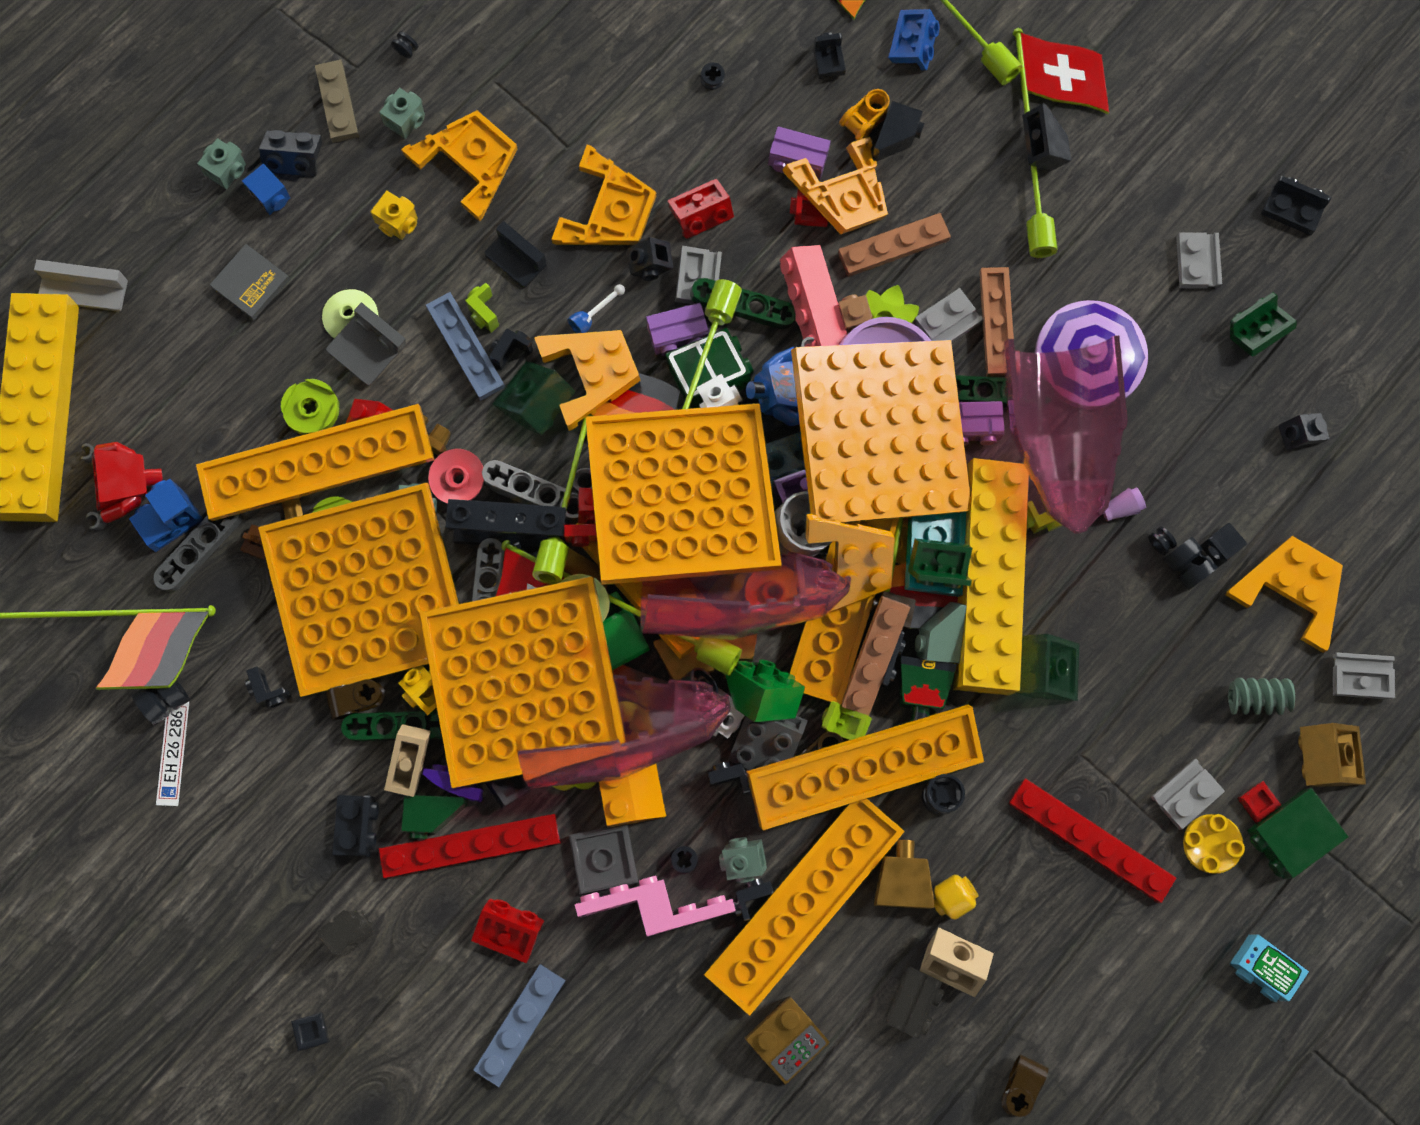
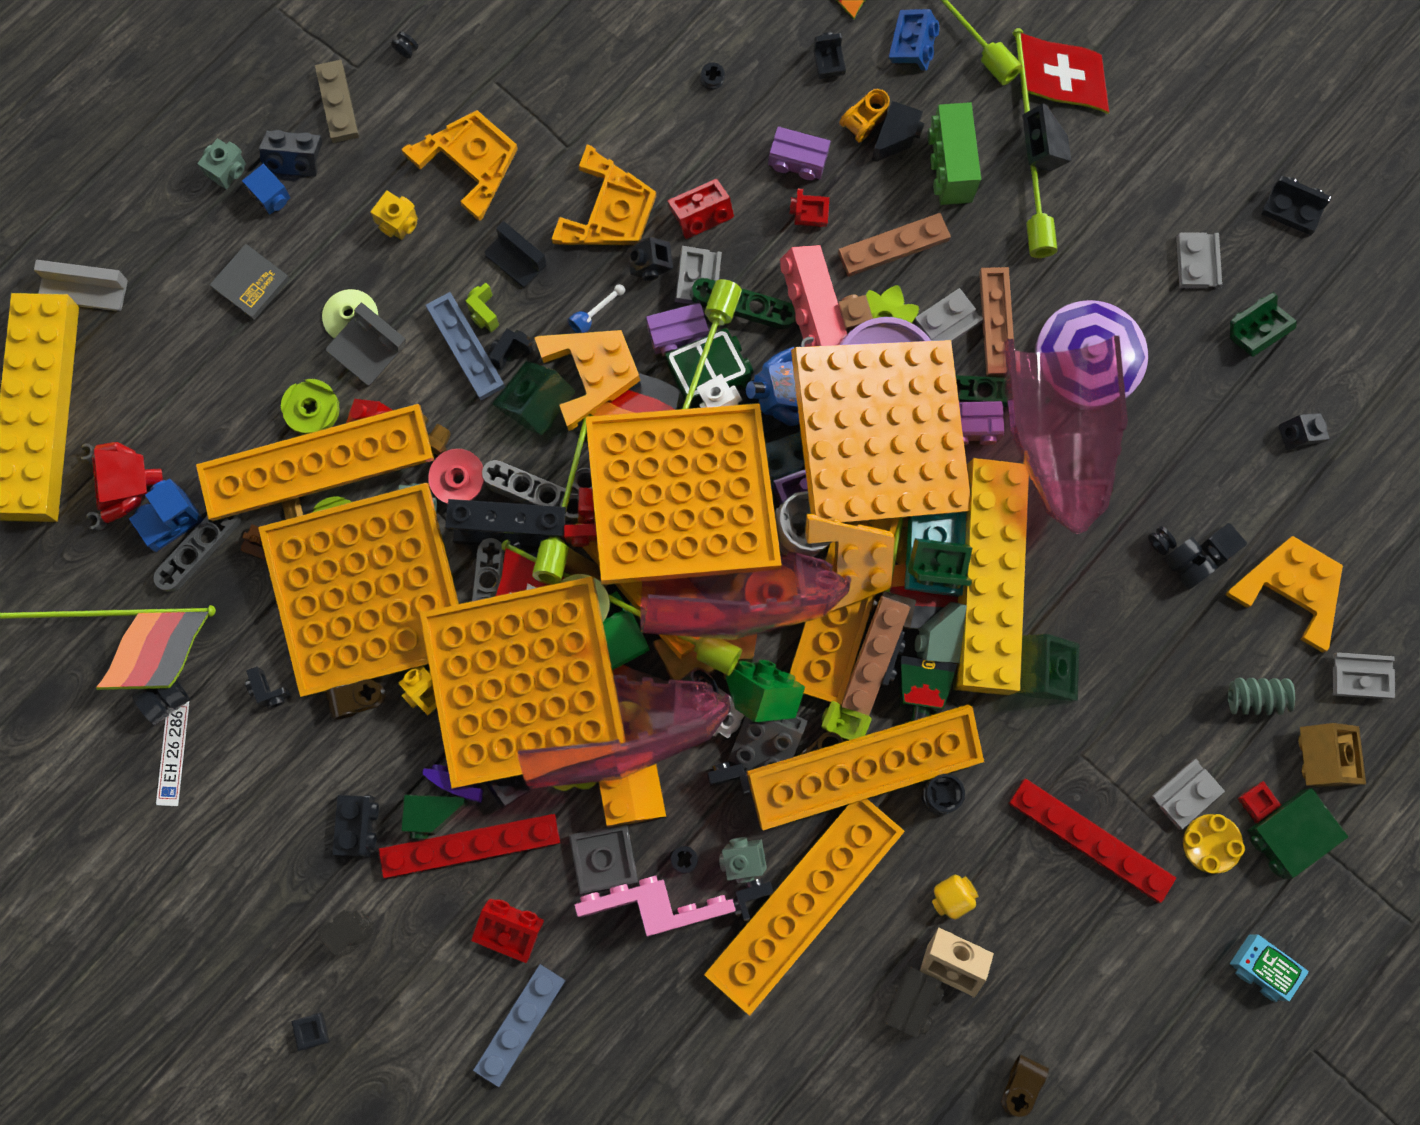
(397, 719): dark green beam -> none
(402, 112): sand green brick -> none
(407, 760): tan brick -> none
(787, 1040): pearl gold slope -> none
(848, 199): light orange wing -> none
(904, 880): pearl gold torso -> none
(954, 153): none -> bright green brick
(1039, 522): lime bracket -> none
(1125, 504): lavender cone -> none

